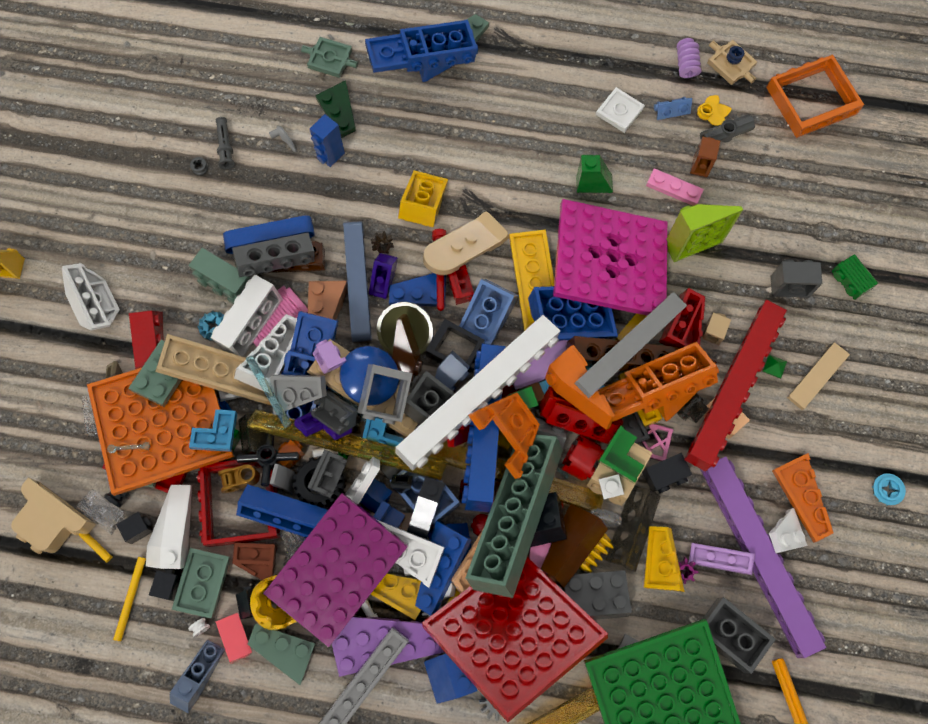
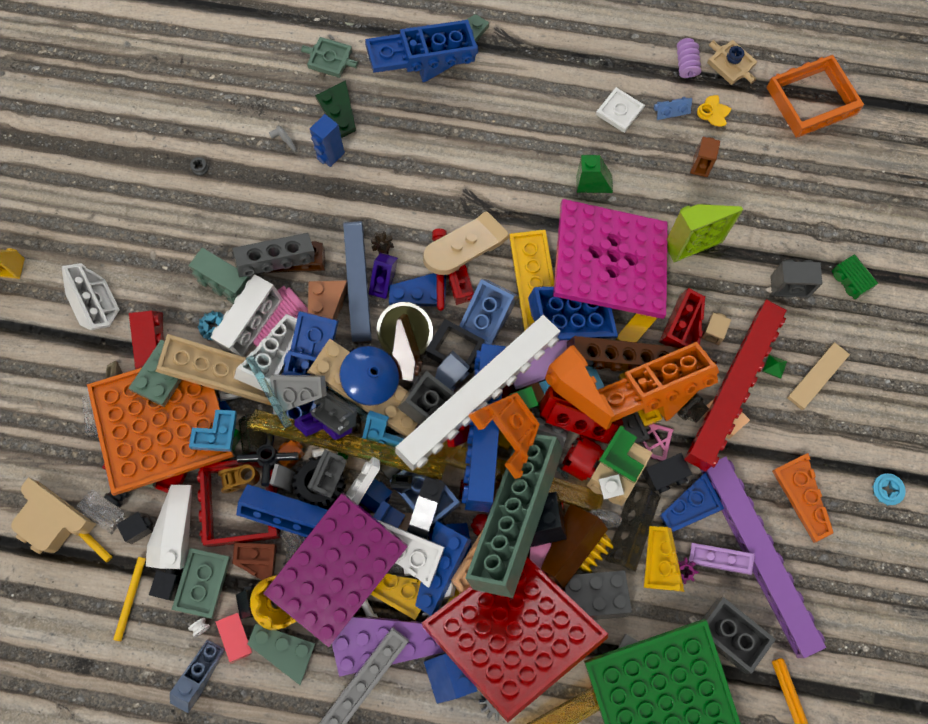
(111, 448): clear light blue hinge -> none
(224, 149): dark grey pin -> none
(267, 232): blue beam -> none
(328, 356): lavender brick -> none
(405, 380): light grey window -> none
(422, 198): yellow slope -> none
(630, 345): light grey tile -> none
(674, 187): bright pink plate -> none
(693, 505): none -> blue wing
(735, 128): dark grey piece -> none
(787, 533): white wing -> none

